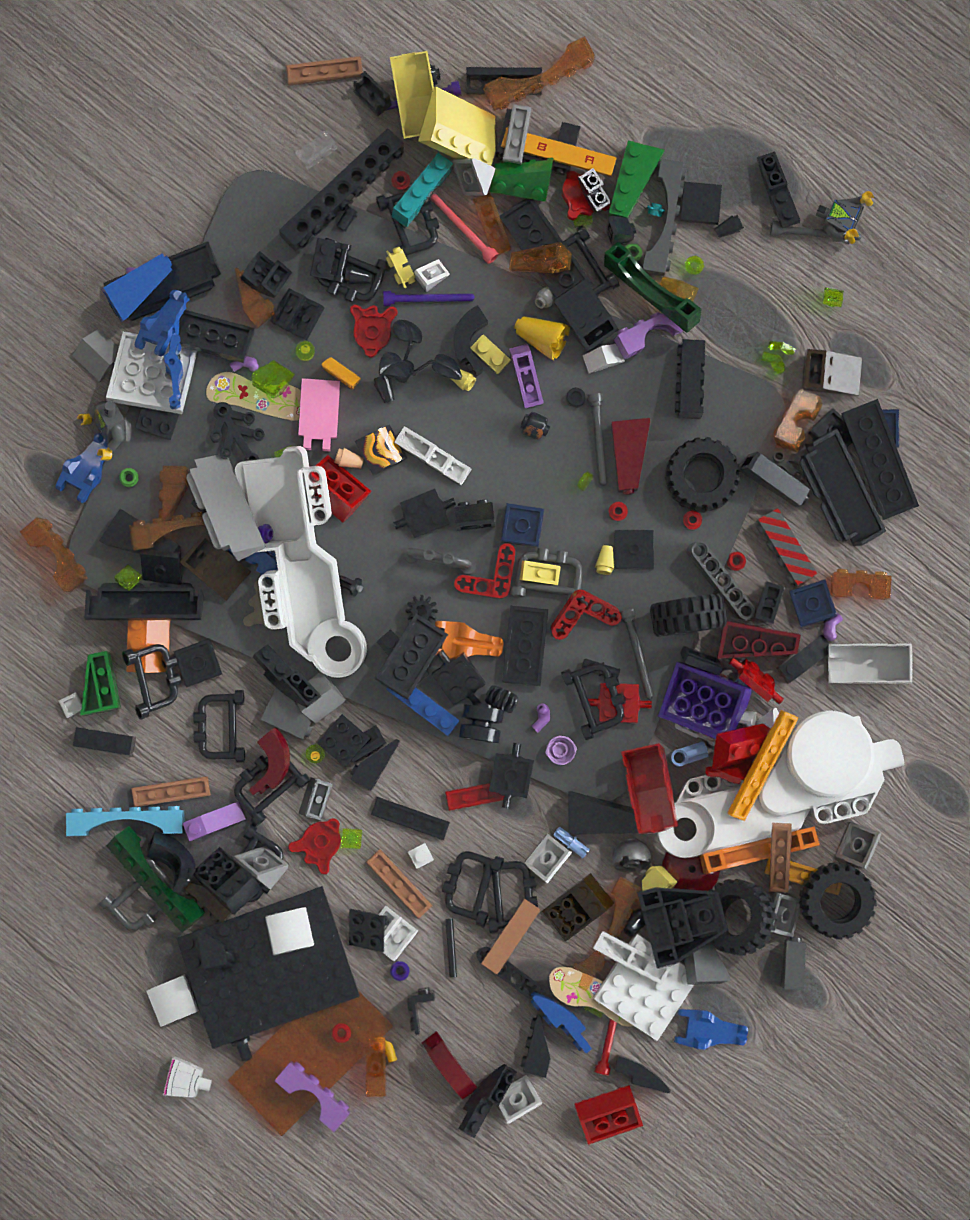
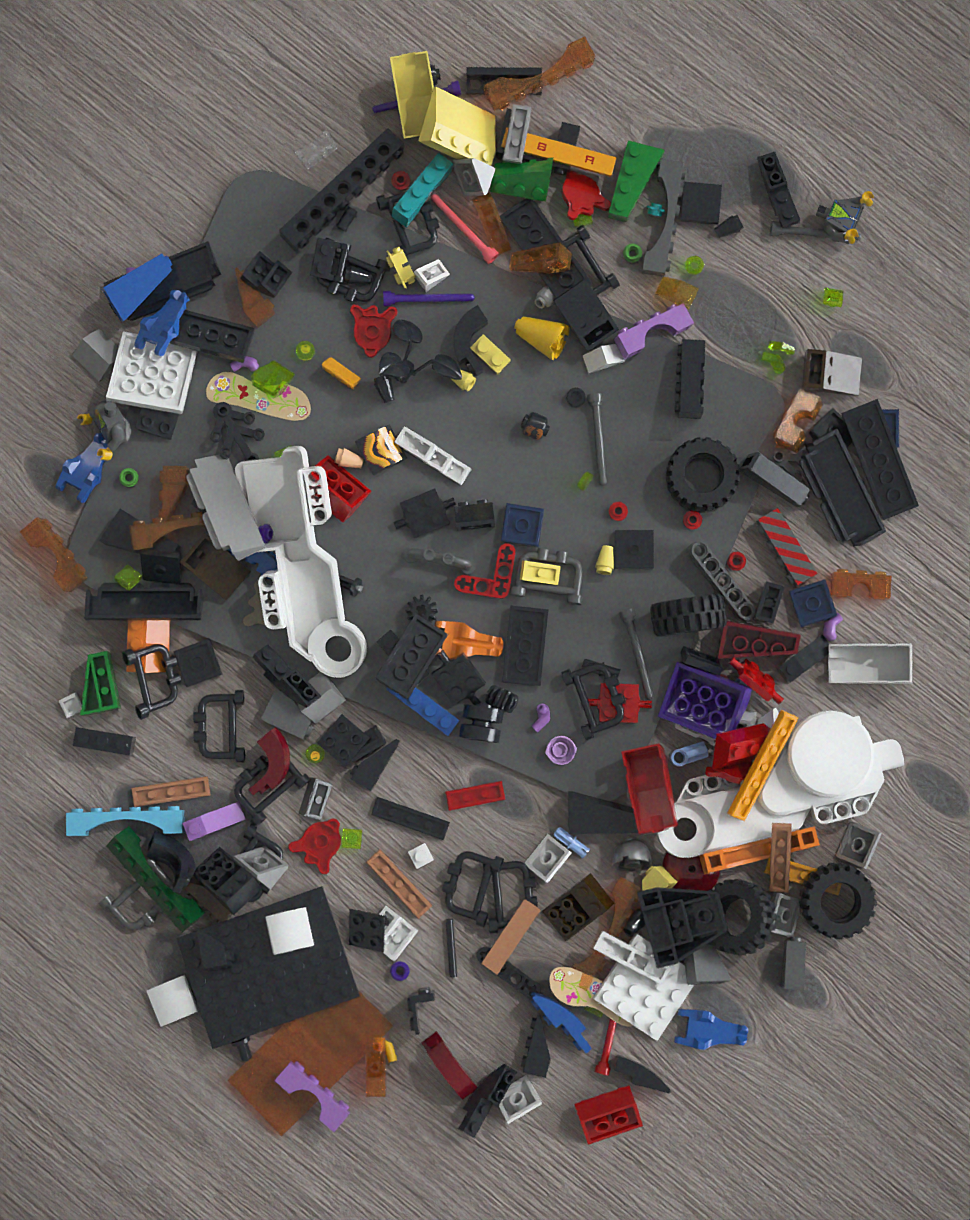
(174, 369): blue animal -> none
(185, 1079): white torso -> none
(297, 314): black slope -> none
(319, 411): bright pink tile -> none
(324, 70): nougat tile -> none
(336, 1037): red plate -> none
(372, 94): black hinge -> none
(511, 775): black plate -> none
(526, 375): medium lavender slope -> none
(580, 607): red beam -> none
(592, 190): slope -> none
(620, 230): black slope -> none
(625, 267): dark green arch -> none
(629, 450): dark red slope -> none

